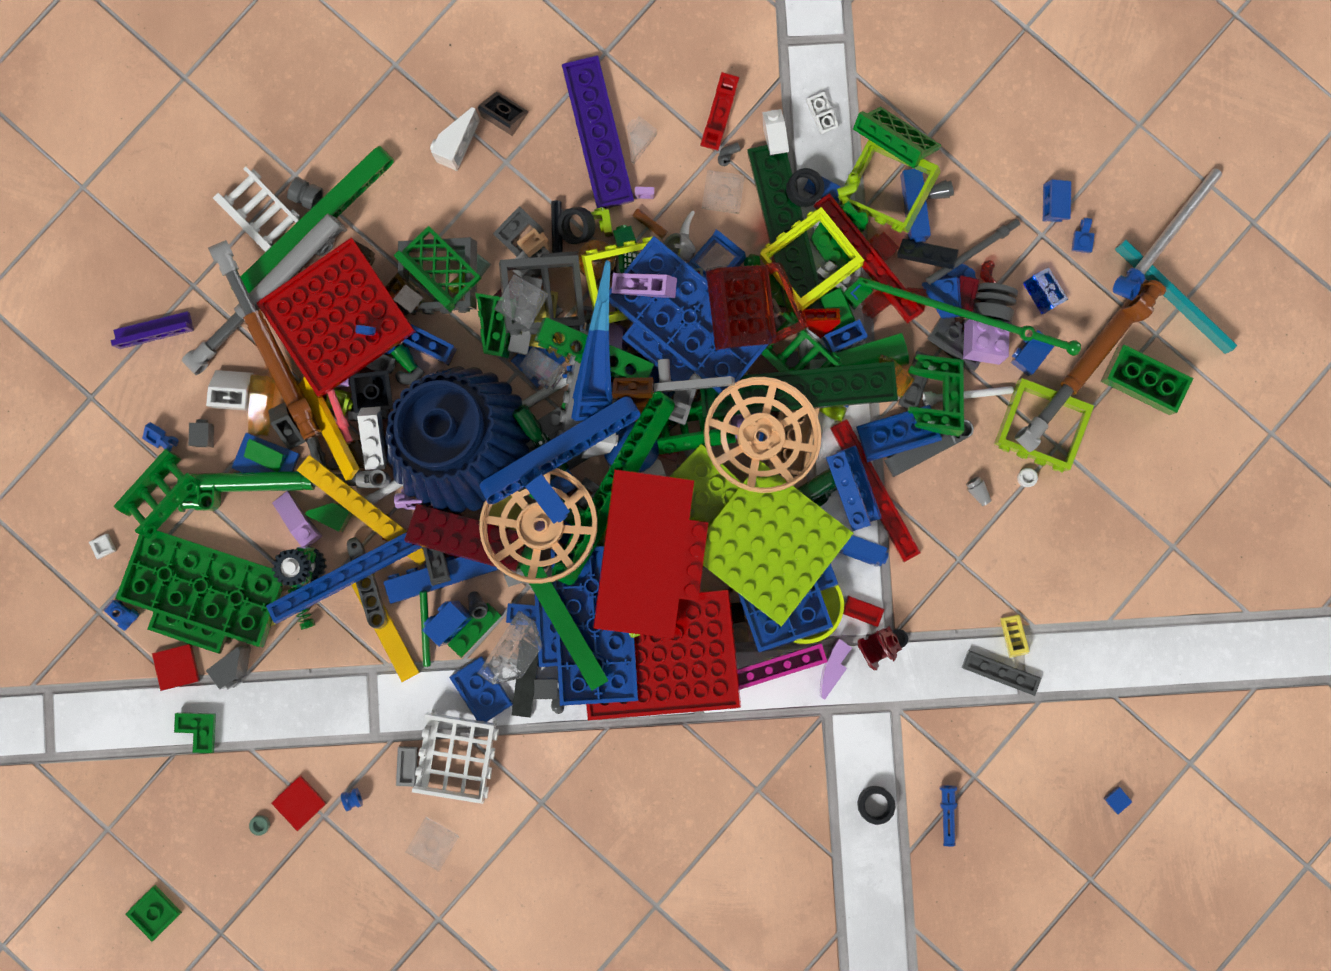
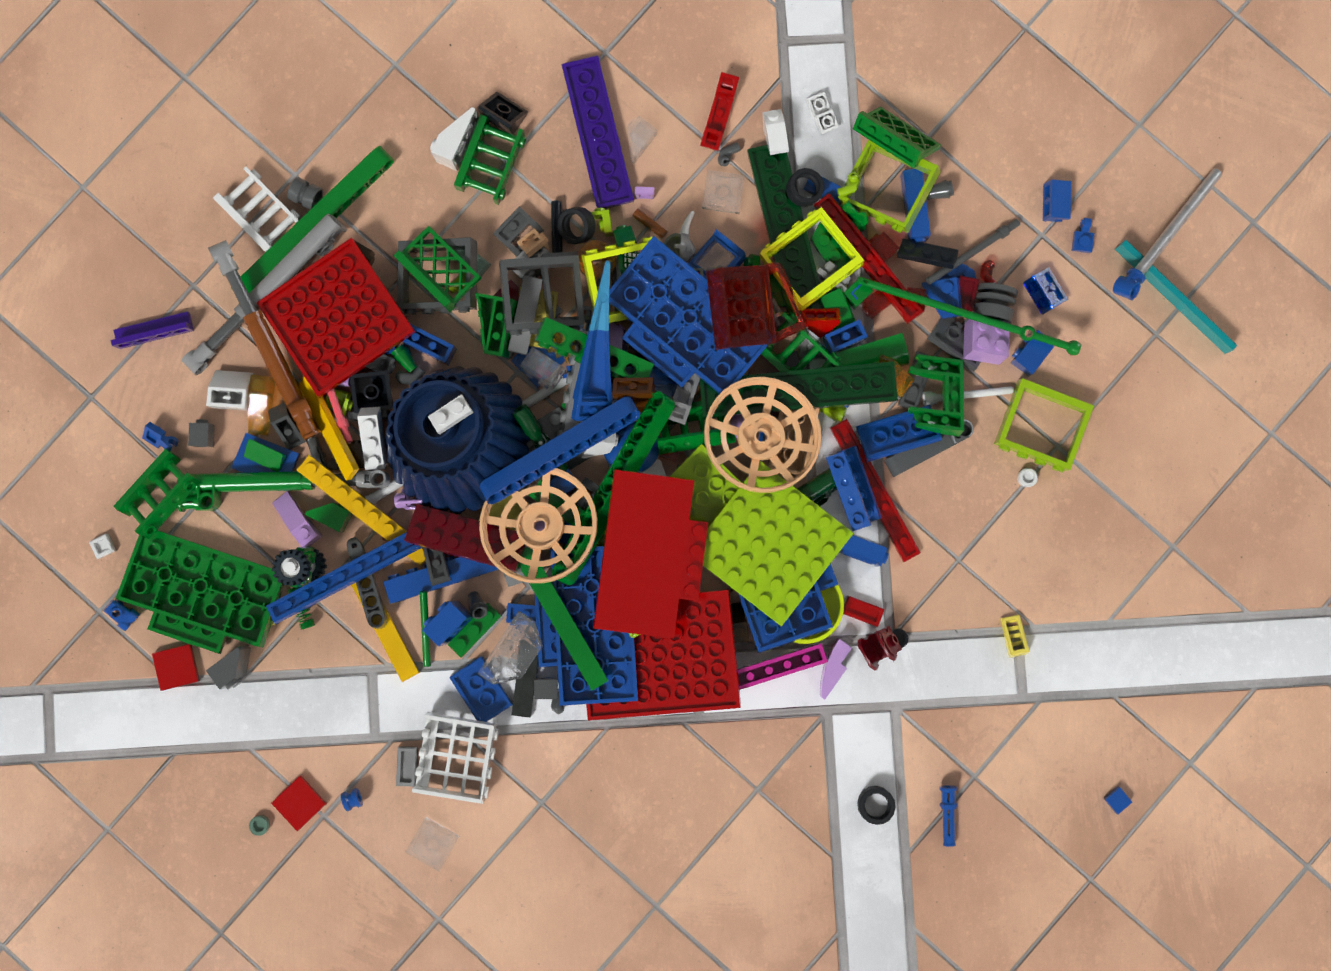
(153, 913): green tile -> none
(202, 727): green plate -> none
(365, 330): blue tile -> none
(404, 293): dark brown slope -> none
(450, 414): none -> white plate
(471, 163): none -> green fence
(521, 301): clear plate -> none
(545, 495): blue window -> none
(644, 285): lavender slope -> none
(666, 385): light grey piece -> none
(978, 490): light grey cone -> none
(1001, 673): dark grey tile -> none
(1129, 313): dark orange piece -> none
(1147, 380): green brick -> none

